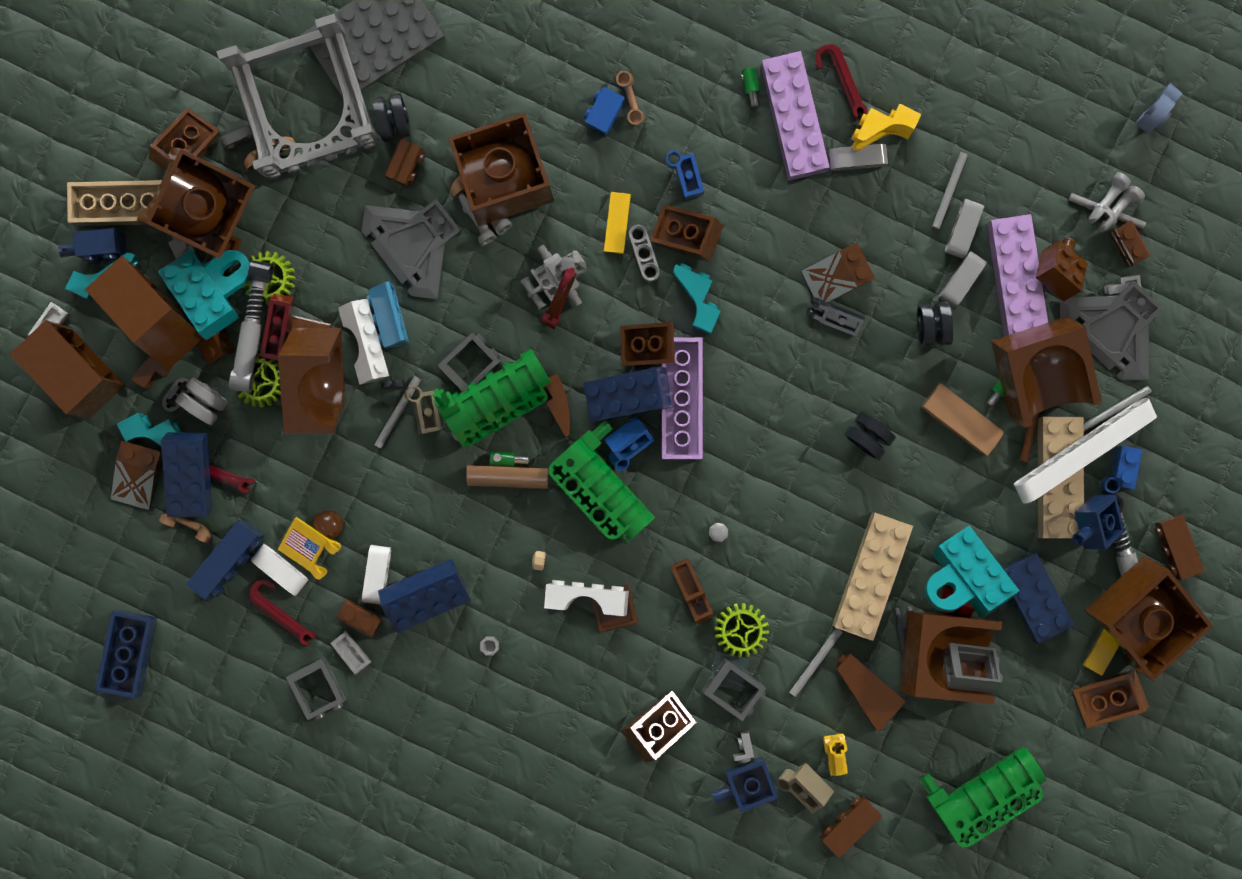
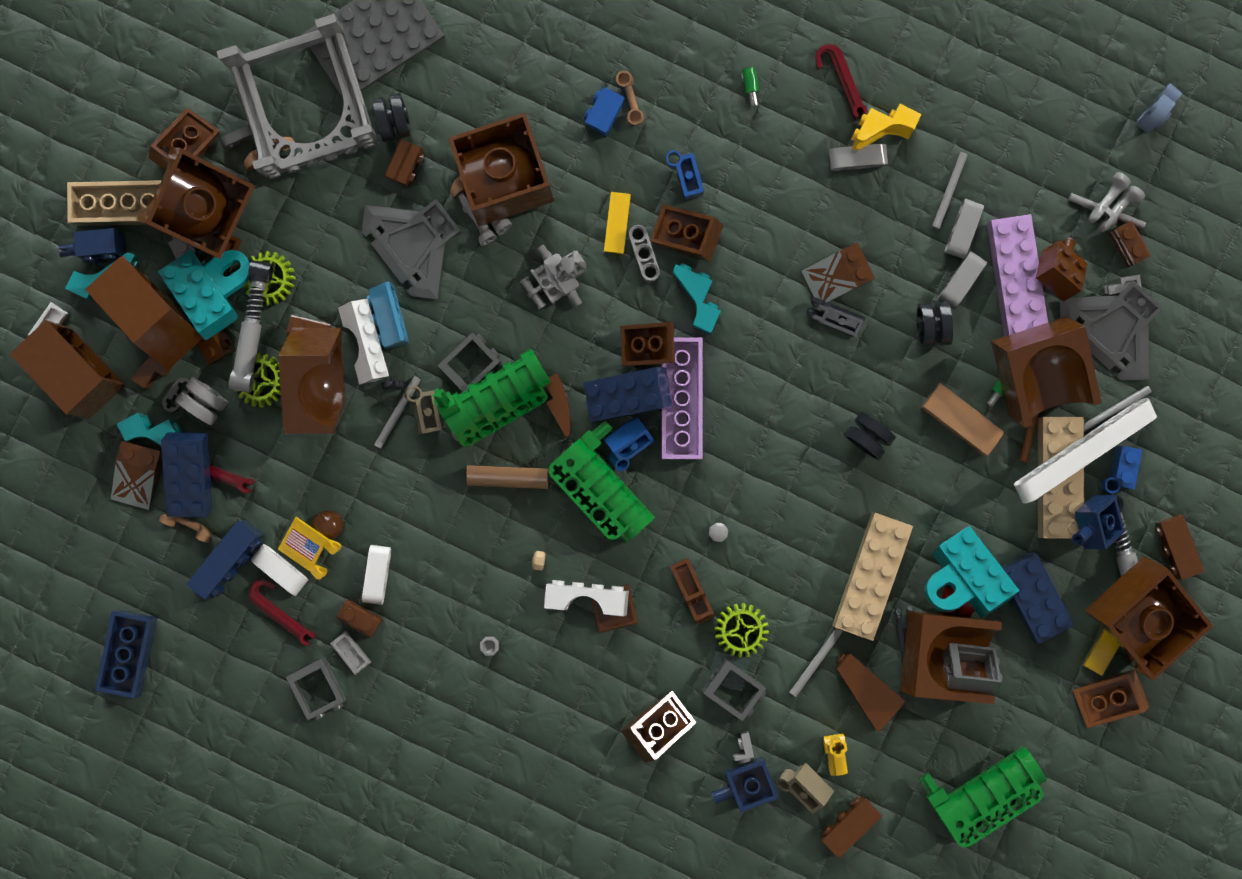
(276, 325): dark red brick -> none
(424, 595): dark blue brick -> none
(506, 459): green piece -> none
(551, 316): dark red piece -> none
(794, 115): lavender brick -> none

